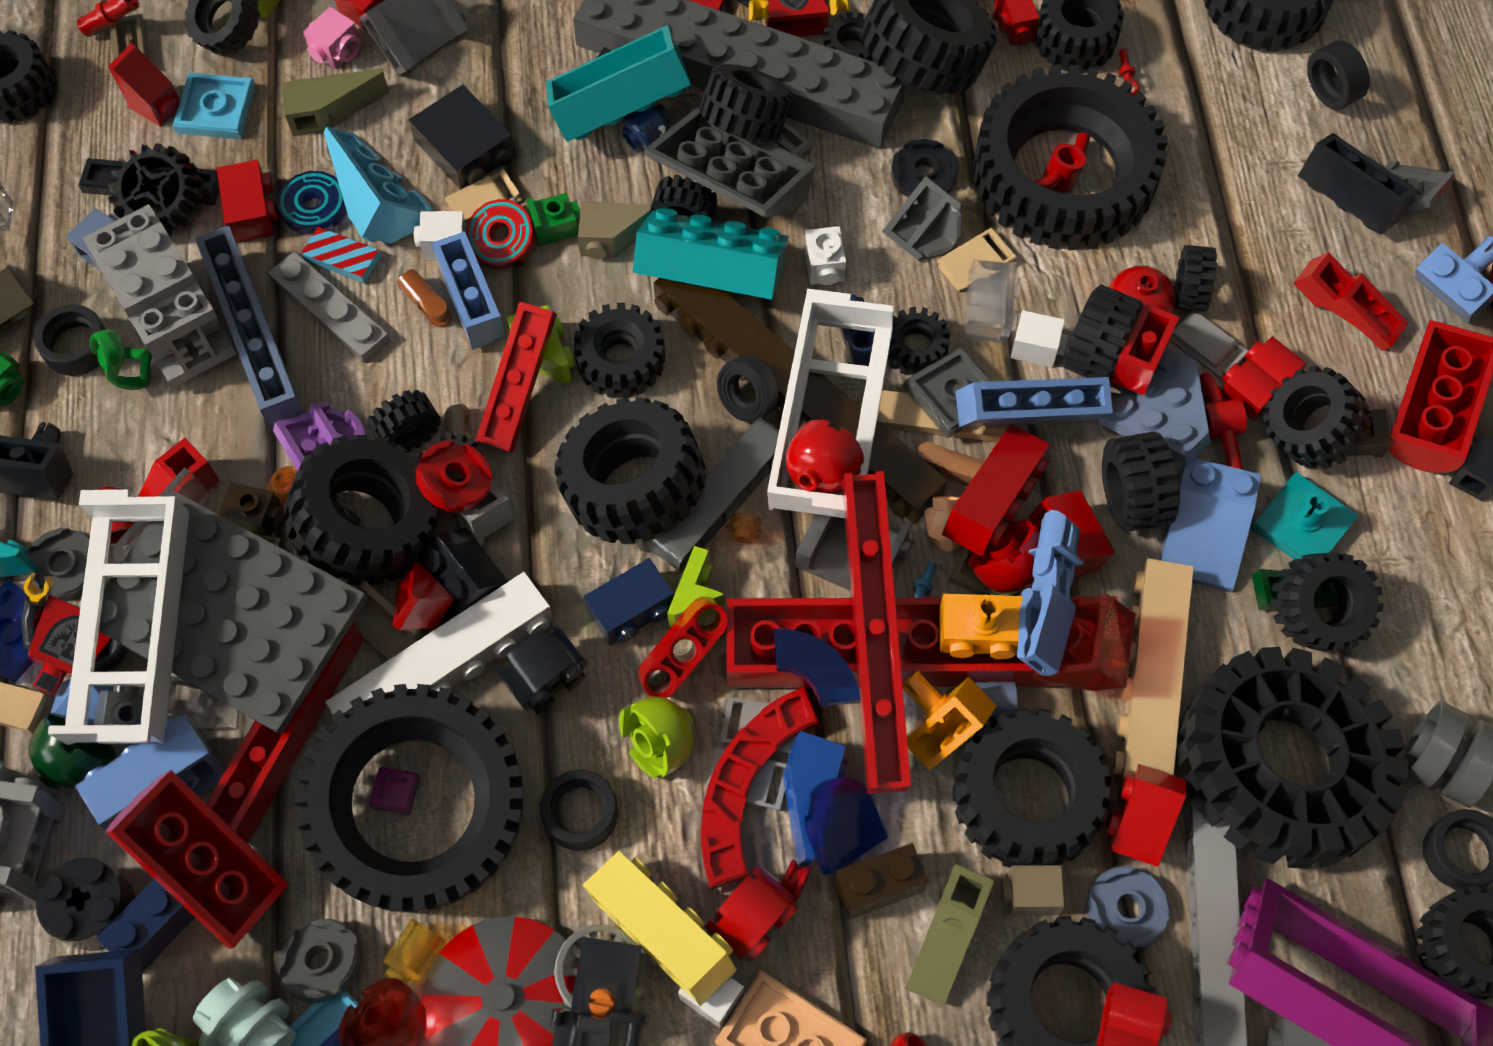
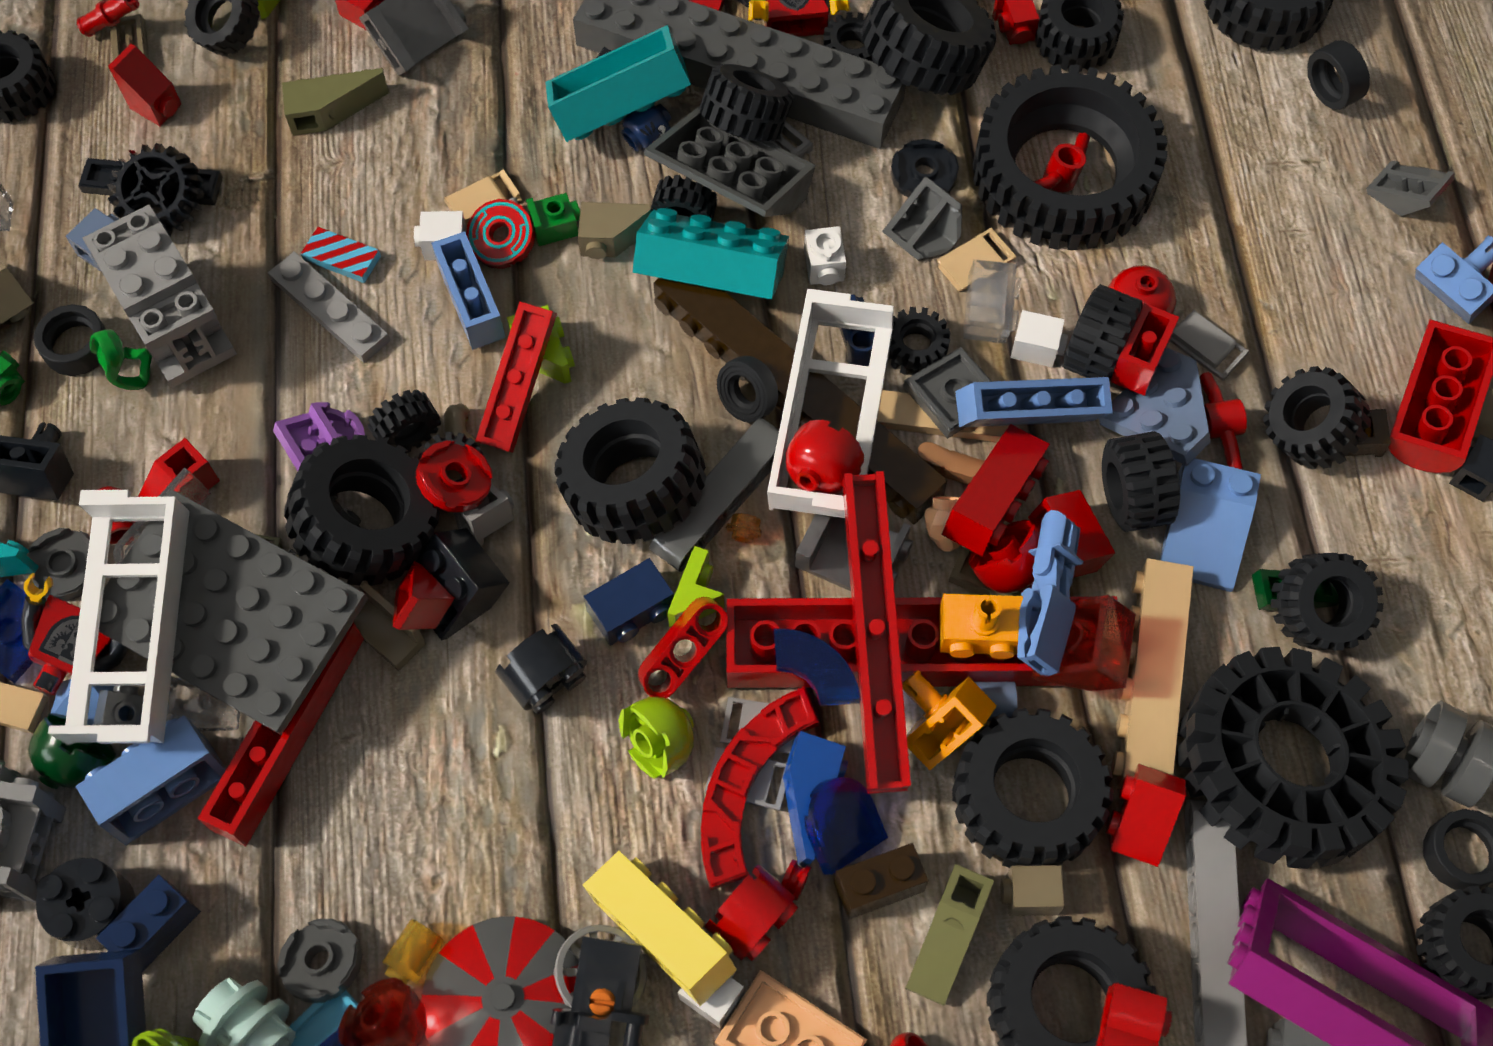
(197, 858): red brick -> none
(214, 105): medium azure tile -> none
(247, 201): red brick -> none
(249, 326): sand blue brick -> none
(252, 509): dark brown brick -> none
(279, 480): clear orange plate -> none
(303, 188): clear blue tile -> none
(332, 38): bright pink brick -> none
(346, 749): black tyre -> none
(371, 192): medium azure wedge -> none
(394, 791): magenta tile -> none
(425, 298): dark orange bar -> none
(460, 645): white brick -> none
(462, 137): black brick -> none
(561, 785): black tyre -> none
(615, 328): black tyre -> none
(923, 585): dark azure hand -> none
(1127, 71): red hand -> none
(1141, 888): sand blue tile -> none
(1195, 277): black tyre -> none
(1260, 374): red brick -> none
(1304, 519): teal tile -> none
(1351, 298): red slope -> none
(1357, 183): black brick -> none

